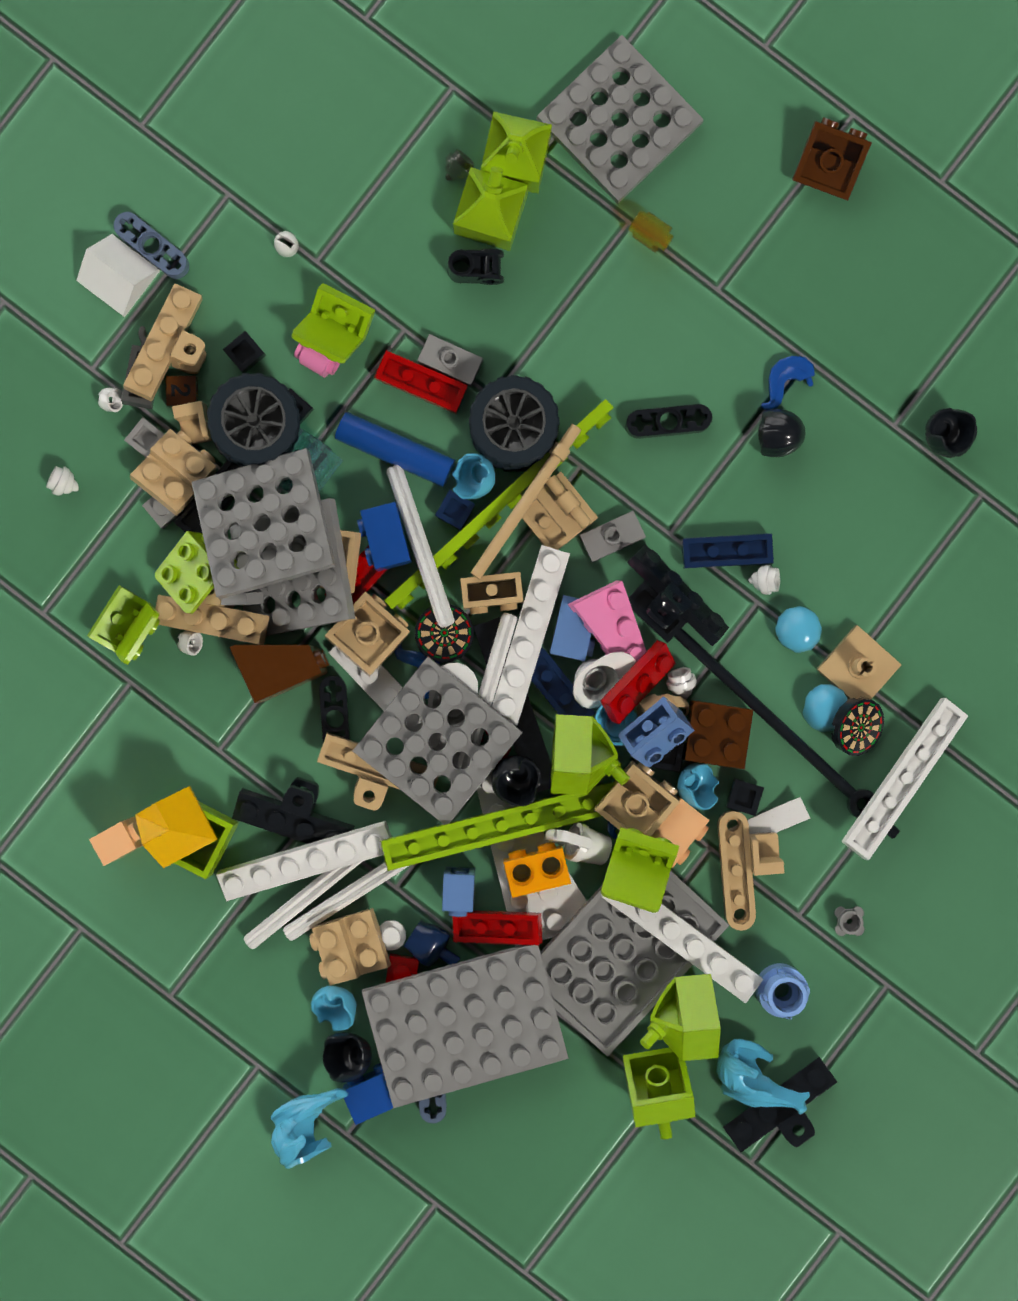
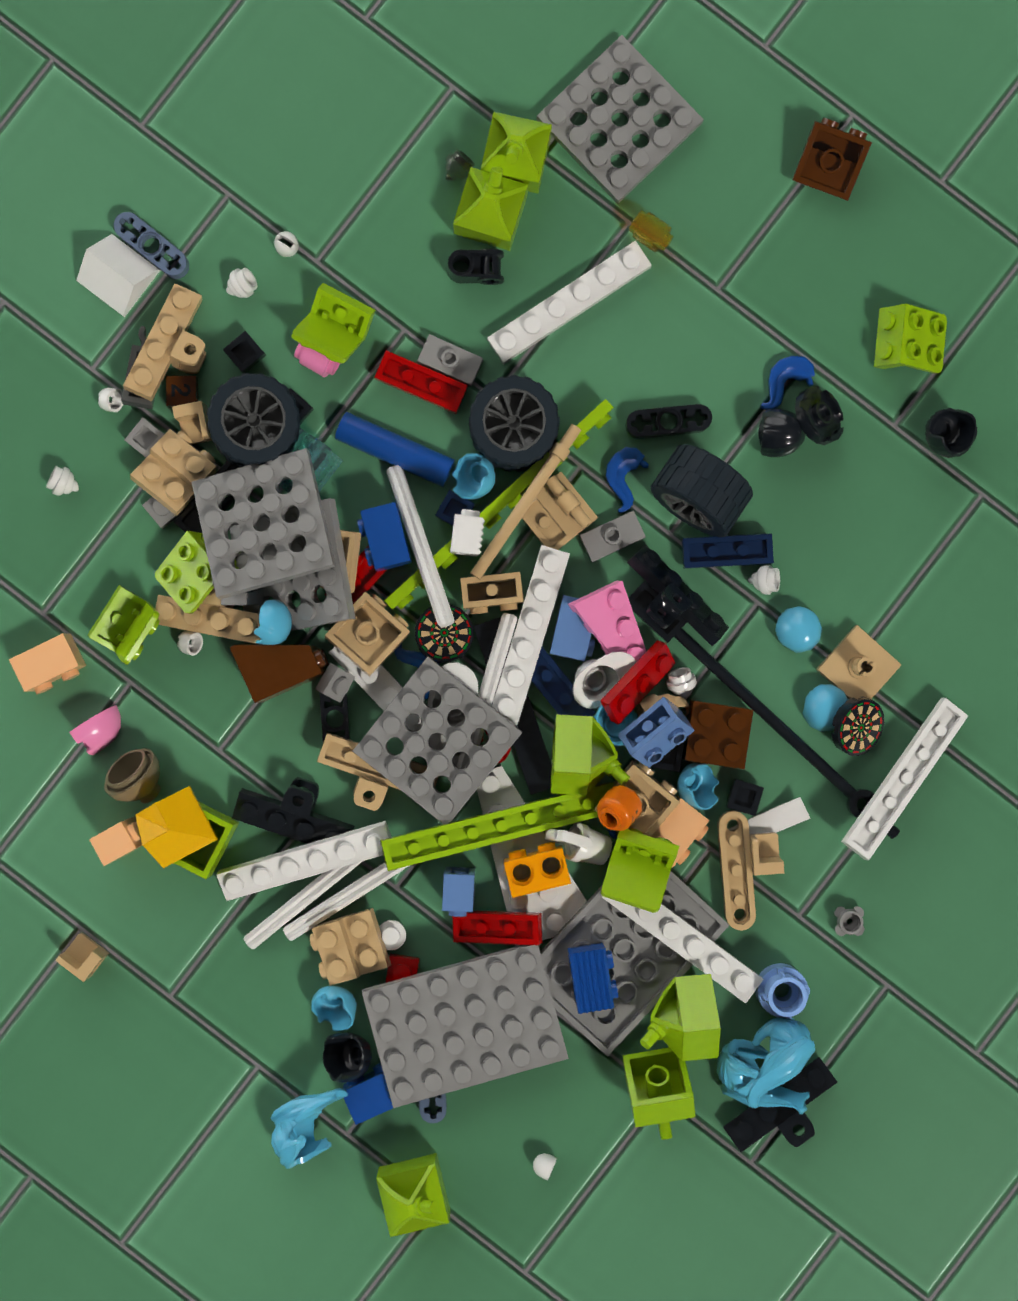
(48, 663): none -> light nougat brick
(82, 957): none -> tan panel
(98, 730): none -> bright pink brick
(134, 777): none -> dark tan piece
(241, 283): none -> white plate
(274, 623): none -> medium azure hair
(335, 682): none -> light grey plate
(413, 1195): none -> lime piece
(429, 944): dark blue piece -> none
(467, 533): none -> white brick
(516, 780): black hair -> none
(544, 1165): none -> white hinge
(569, 302): none -> white plate
(591, 977): none -> blue brick
(617, 468): none -> blue piece
(619, 808): none -> orange head
(702, 490): none -> black wheel
(788, 1054): none -> medium azure hair
(819, 415): none -> black tile
(910, 338): none -> lime bracket

